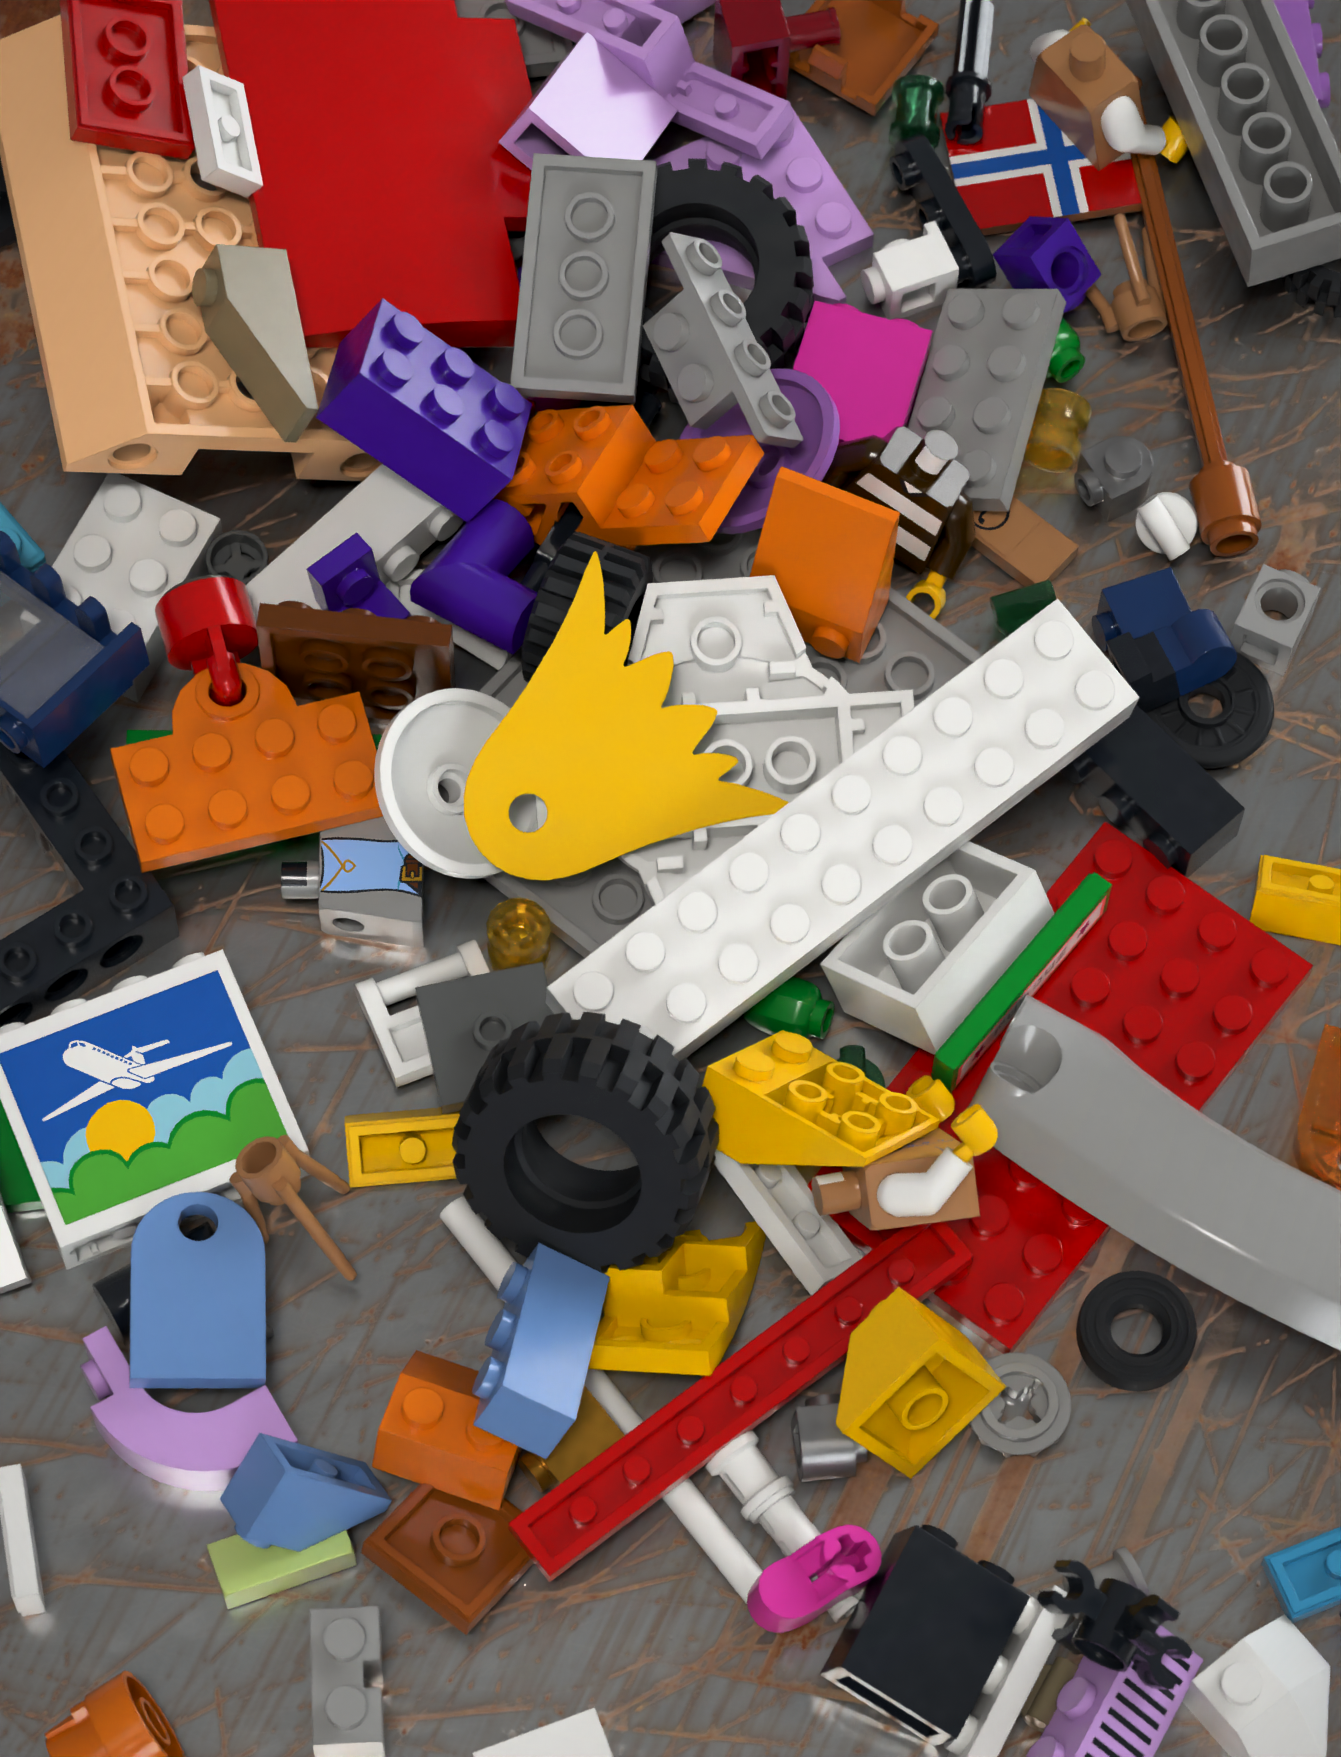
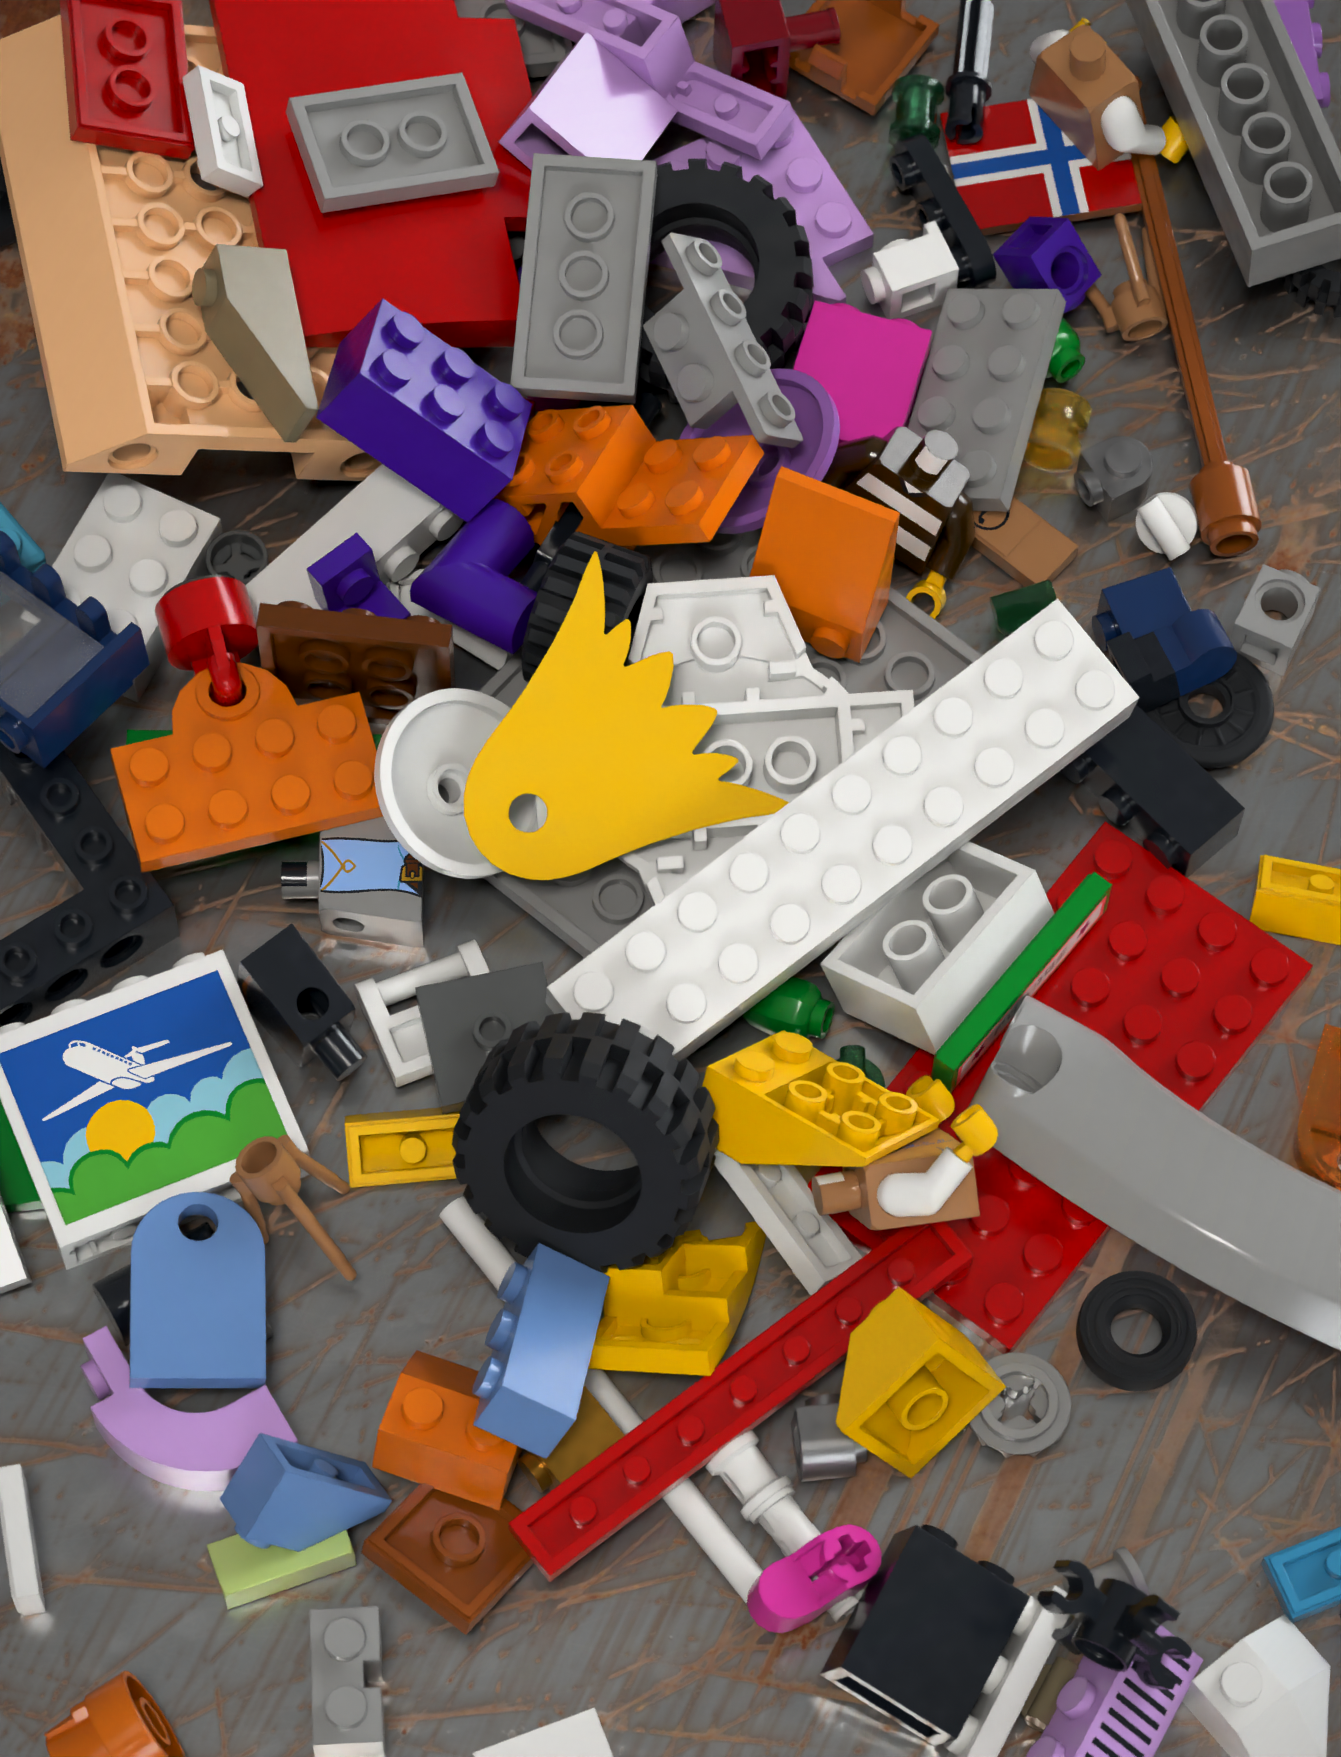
(290, 981): none -> black torso
(391, 142): none -> light grey plate
(519, 947): clear yellow wheel -> none

